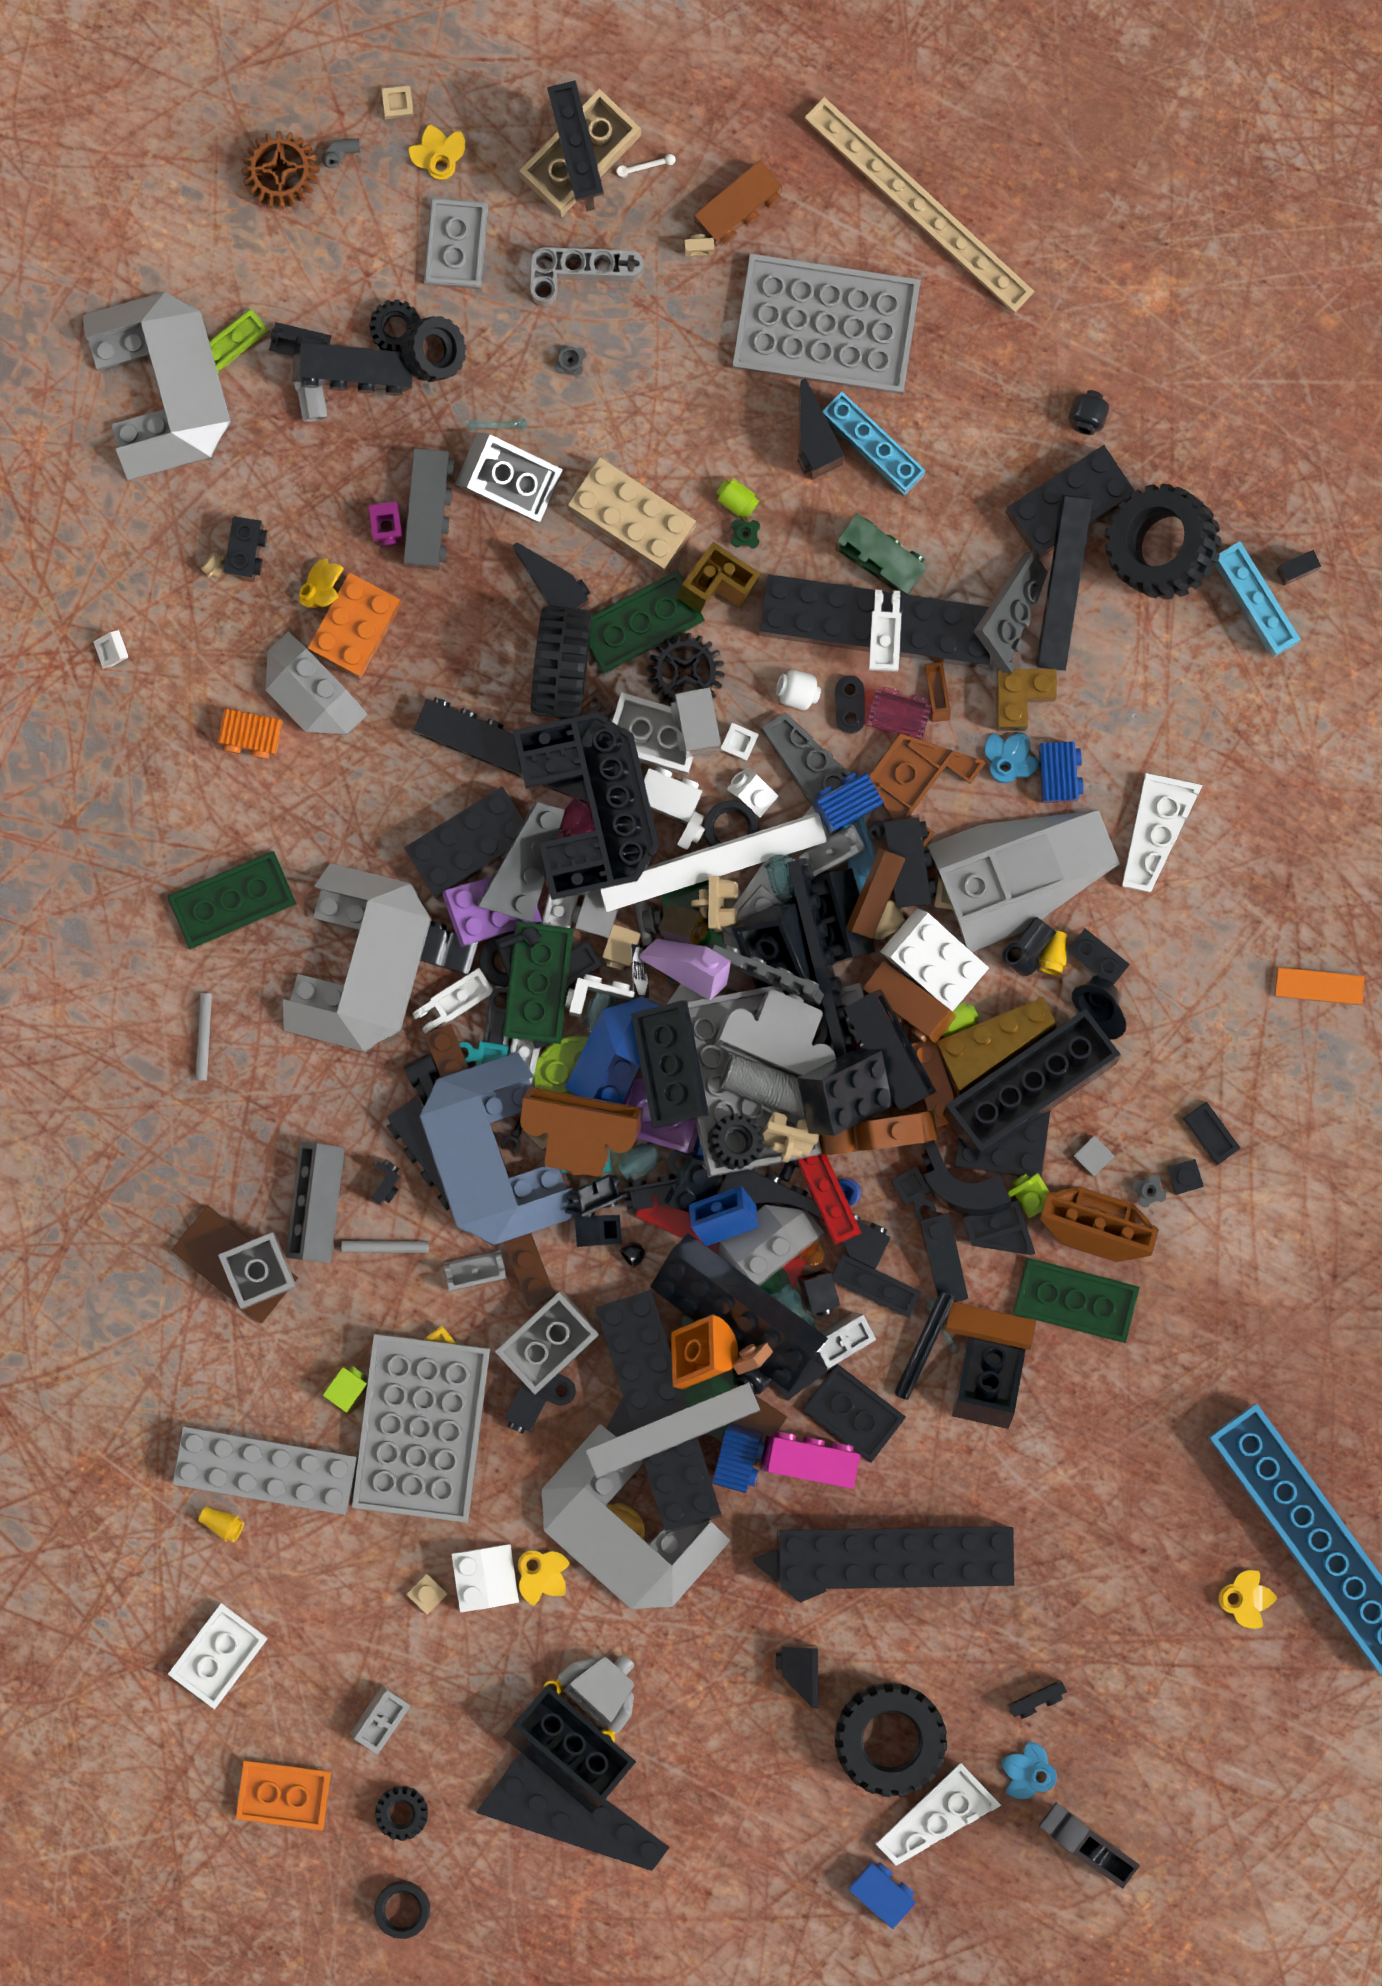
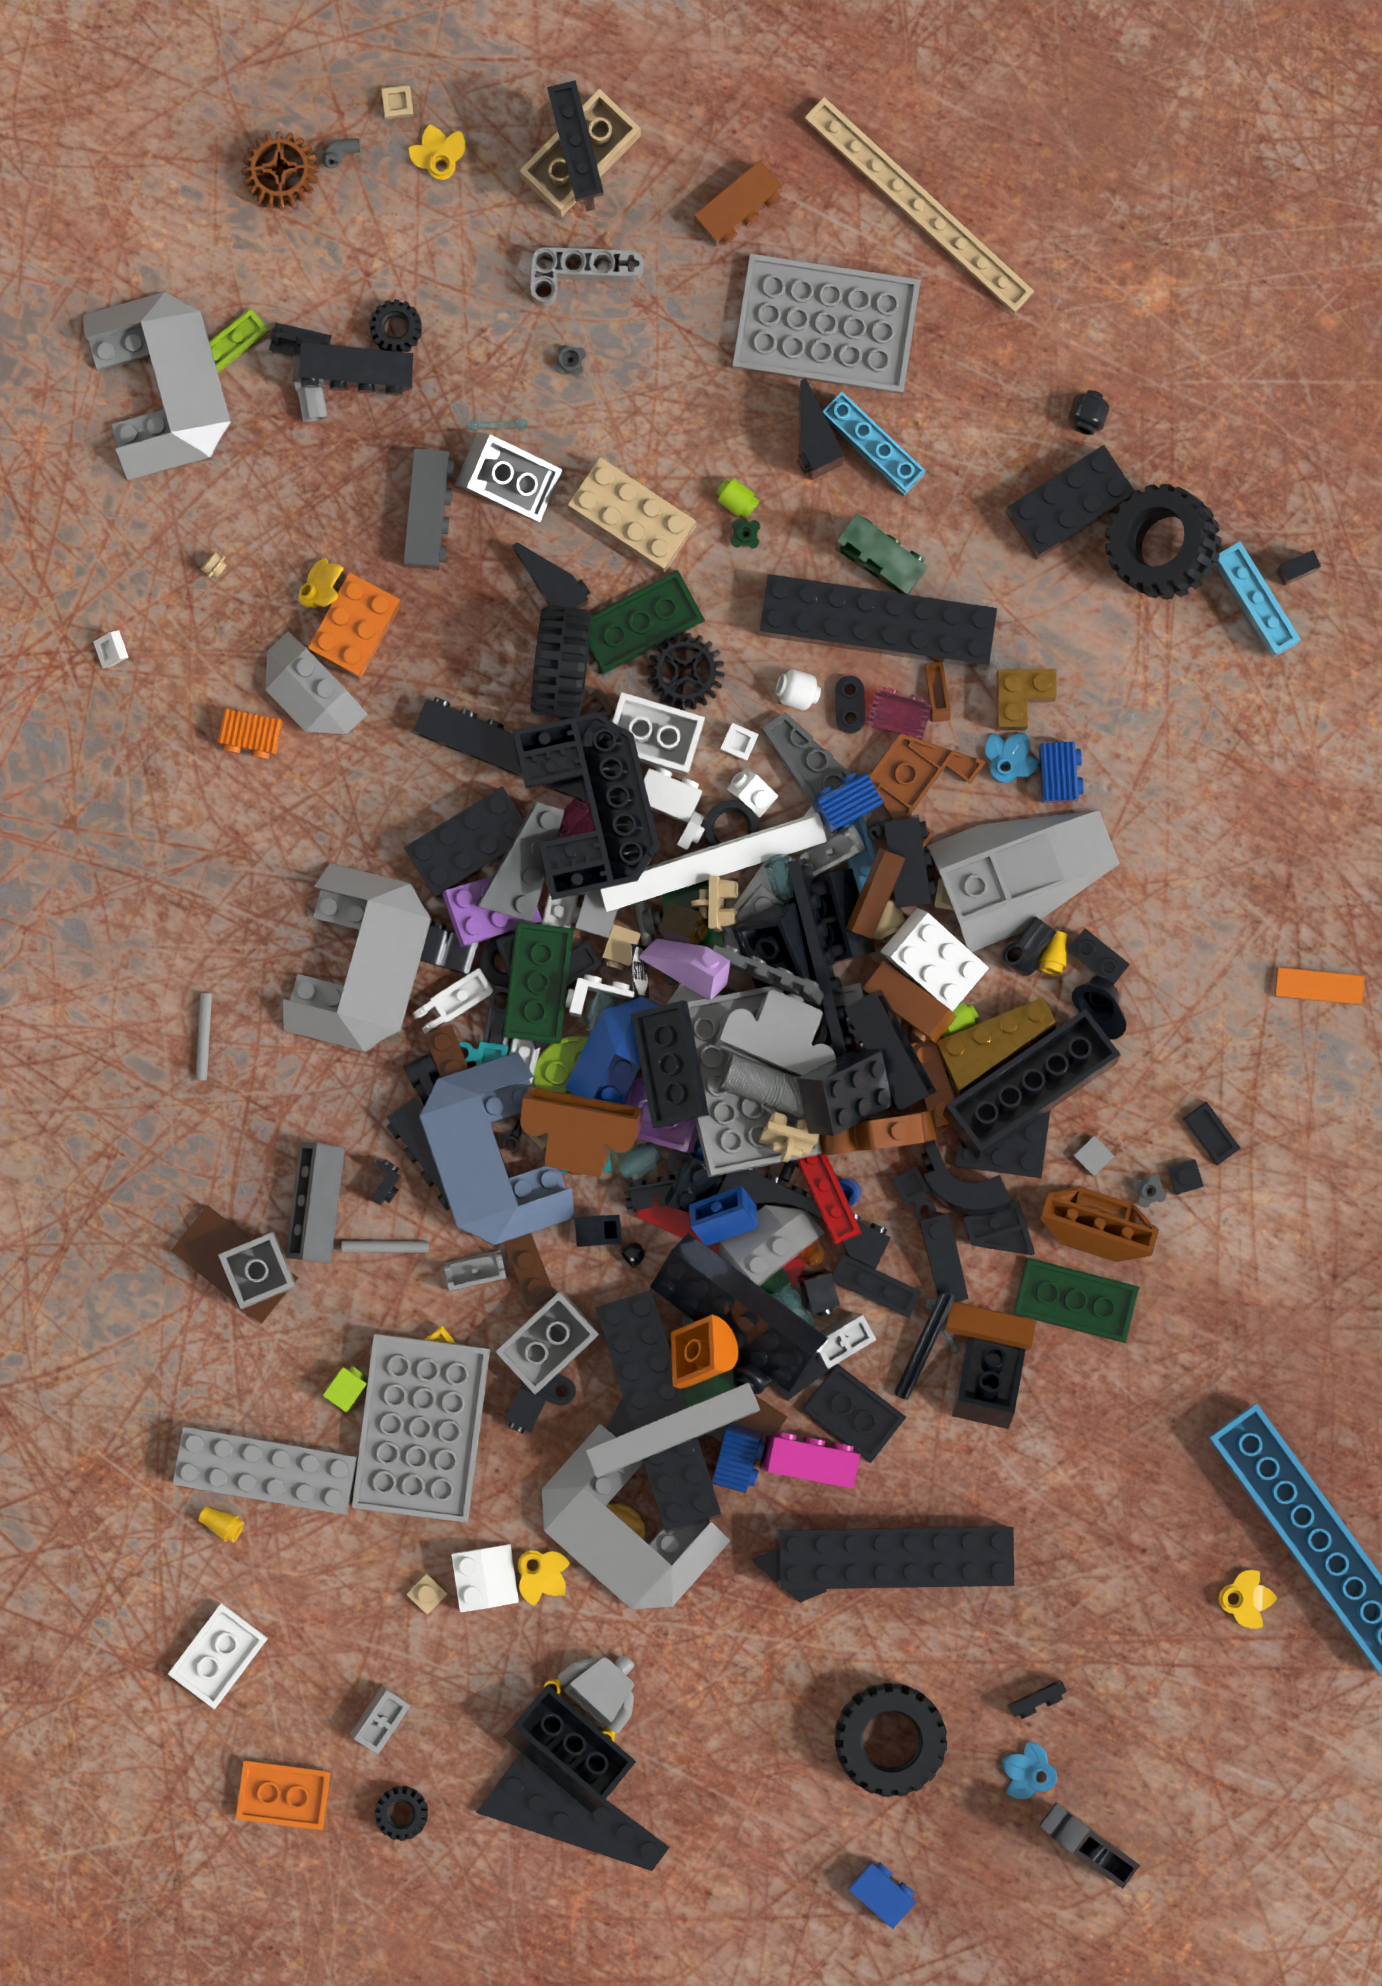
(231, 900): dark green tile -> none
(244, 548): black bracket -> none
(385, 513): magenta brick -> none
(418, 1925): black tyre -> none
(453, 349): black tyre -> none
(456, 243): light grey tile -> none
(530, 935): black hand -> none
(585, 1202): black hinge -> none
(623, 171): white hinge -> none
(697, 722): light grey brick -> none
(699, 245): tan plate -> none
(718, 573): pearl gold brick -> none
(723, 1153): black tyre -> none
(752, 1357): nougat plate -> none
(800, 1670): black slope -> none
(885, 635): white hinge -> none
(943, 1810): white wing -> none
(1010, 611): dark grey wing -> none
(1030, 1193): lime bracket -> none
(1064, 582): black tile -> none
(1158, 821): white wing -> none

